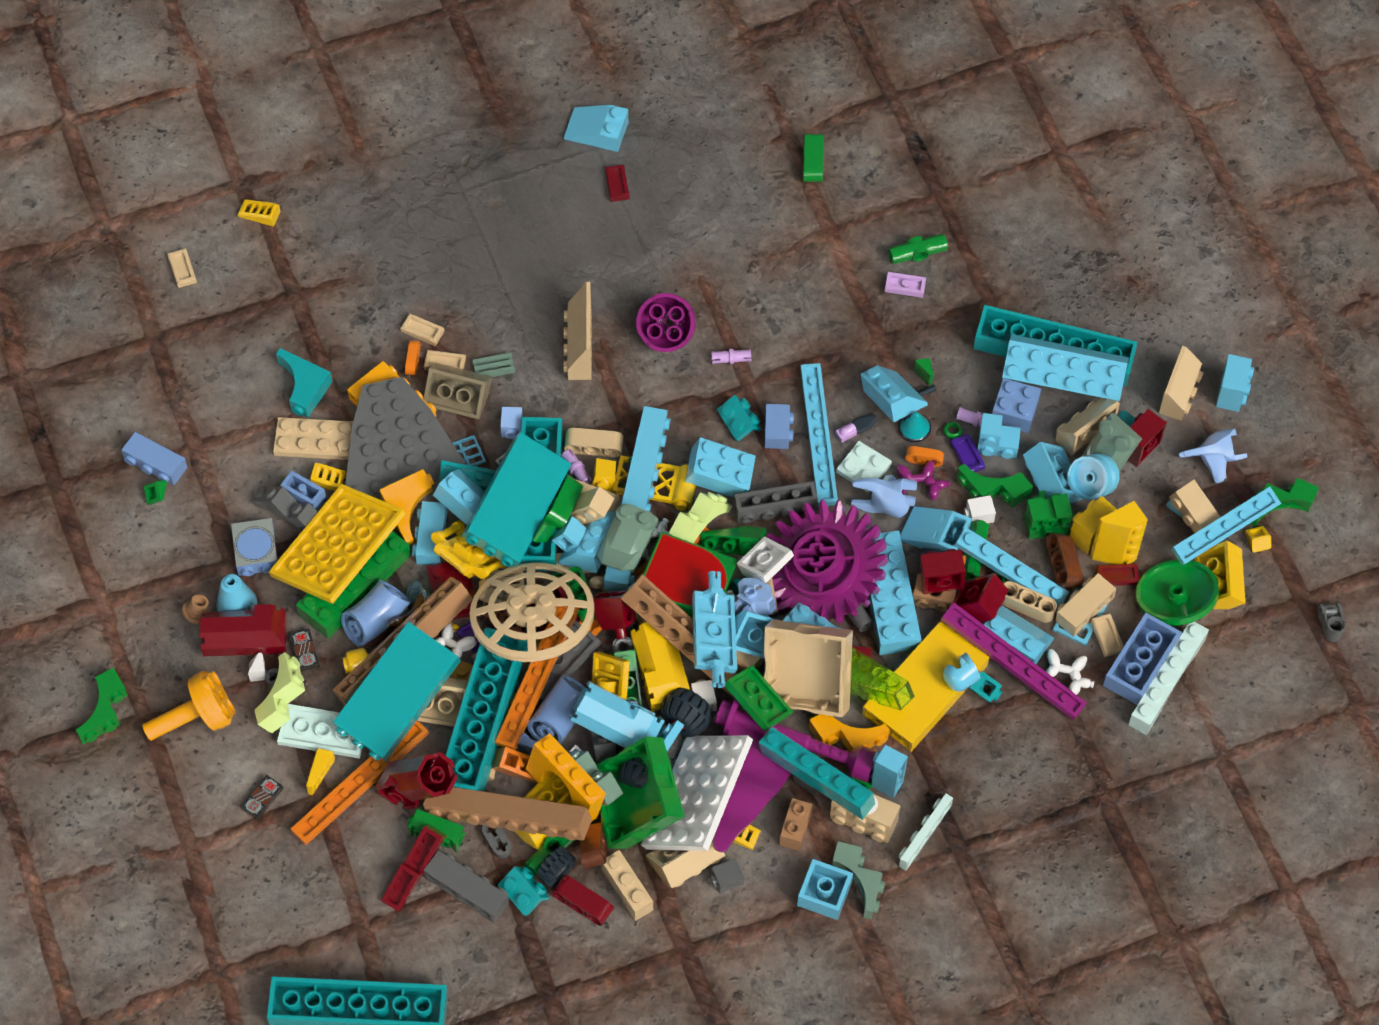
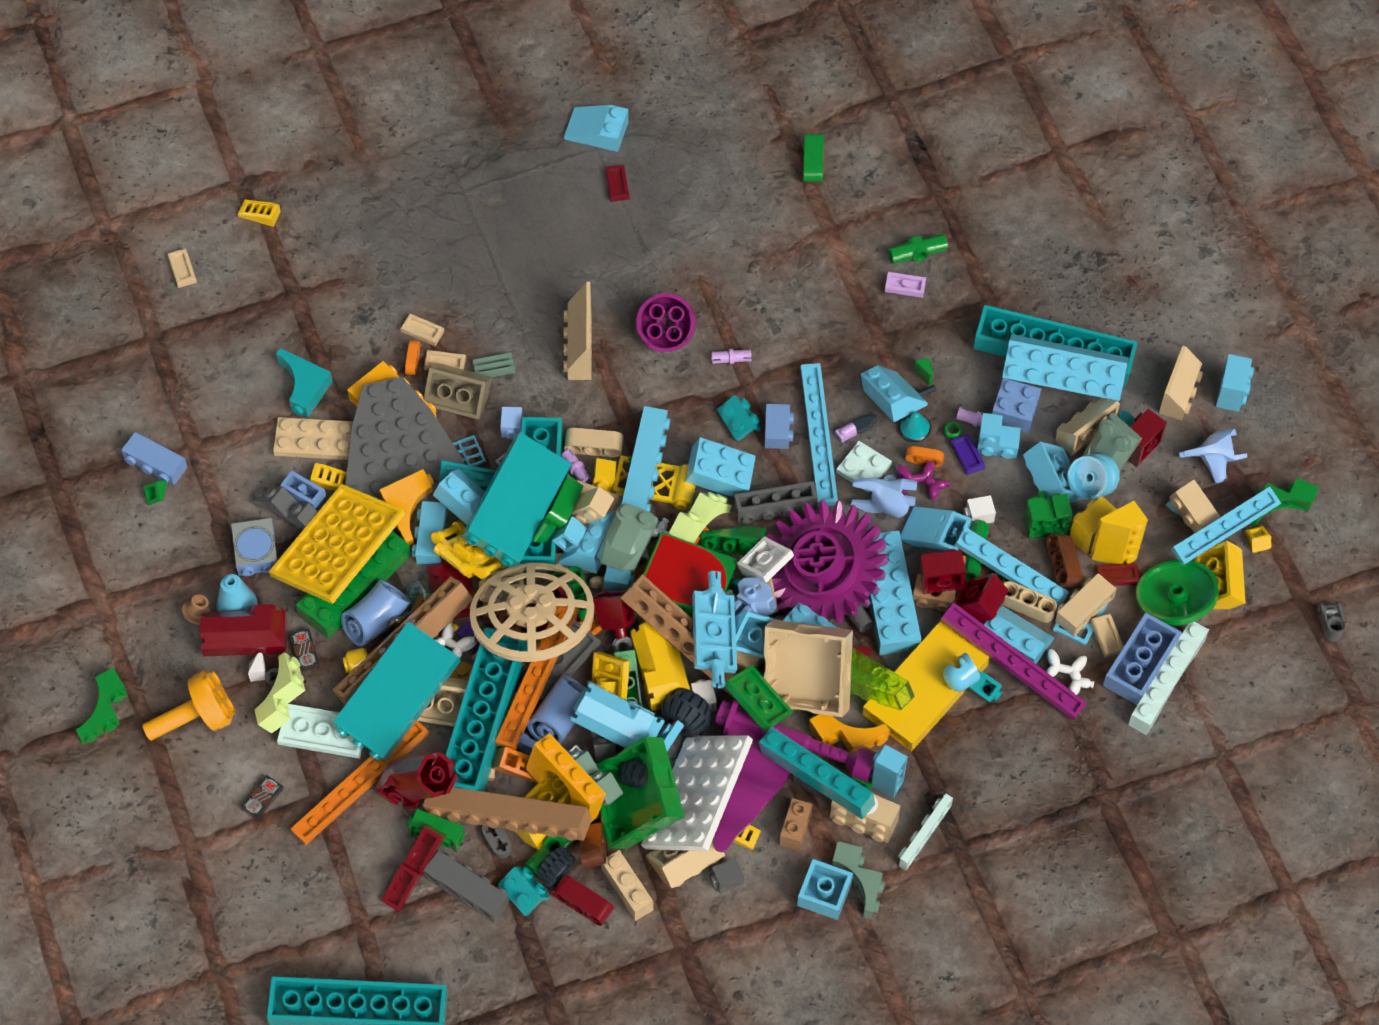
(322, 762): yellow slope -> none
(1011, 489): green arch -> none

